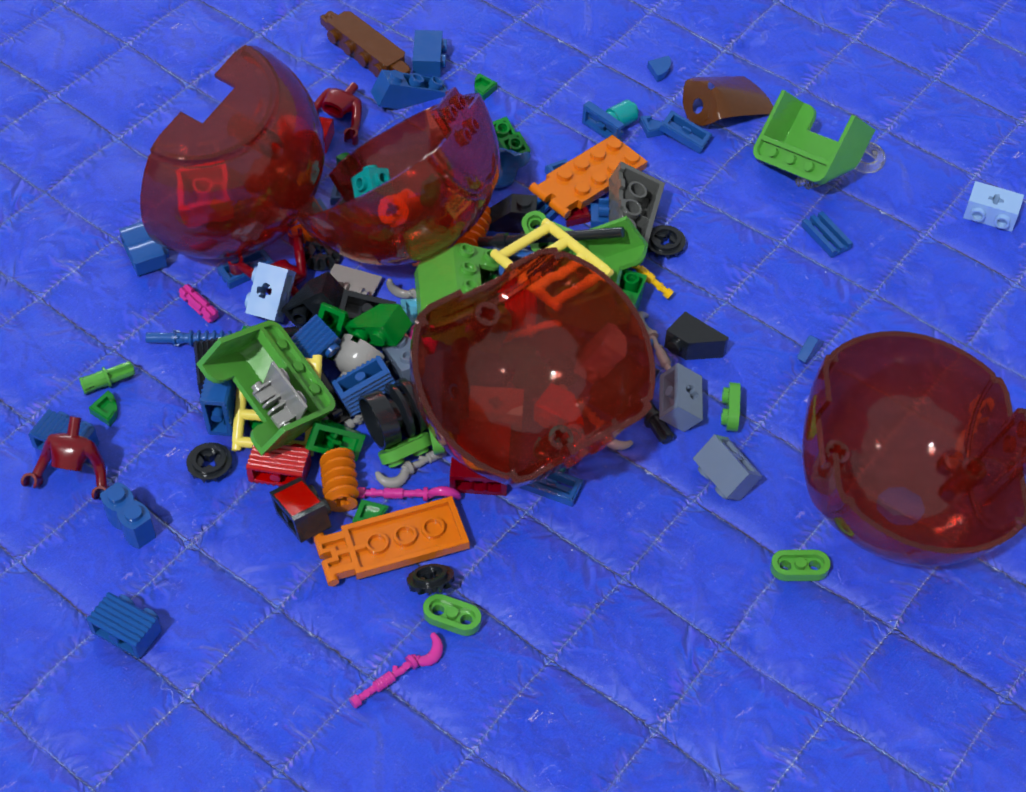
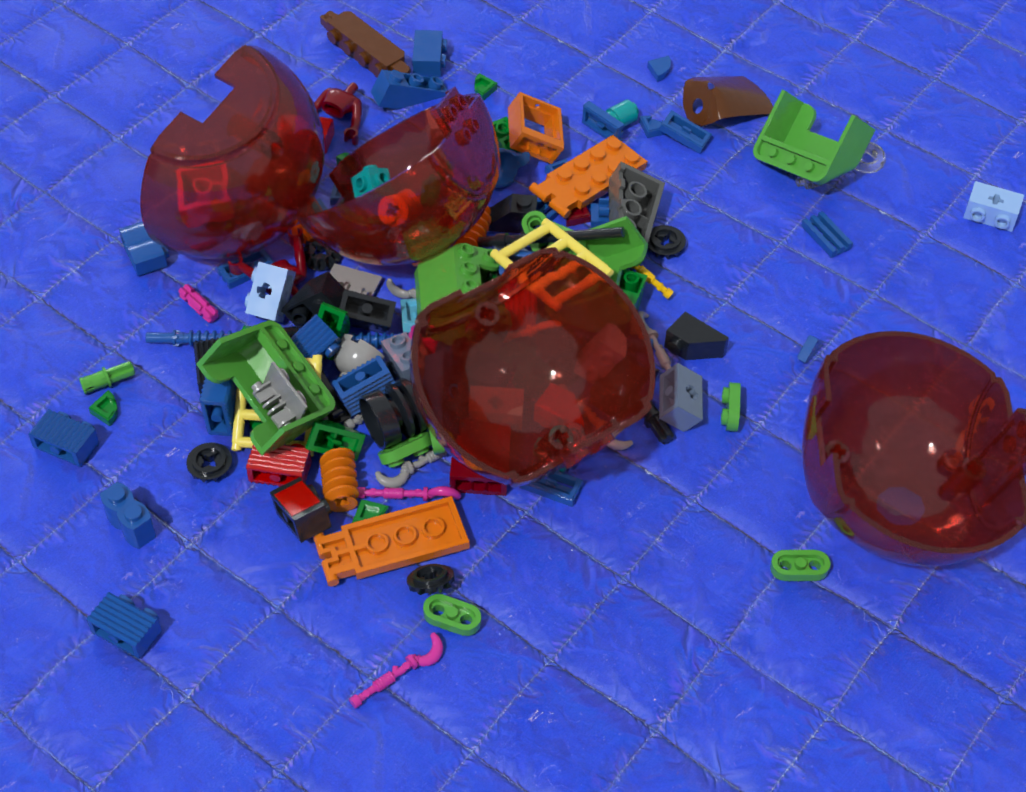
(69, 453): dark red piece -> none
(380, 325): green slope -> none
(523, 139): none -> orange window
(726, 468): sand blue brick -> none

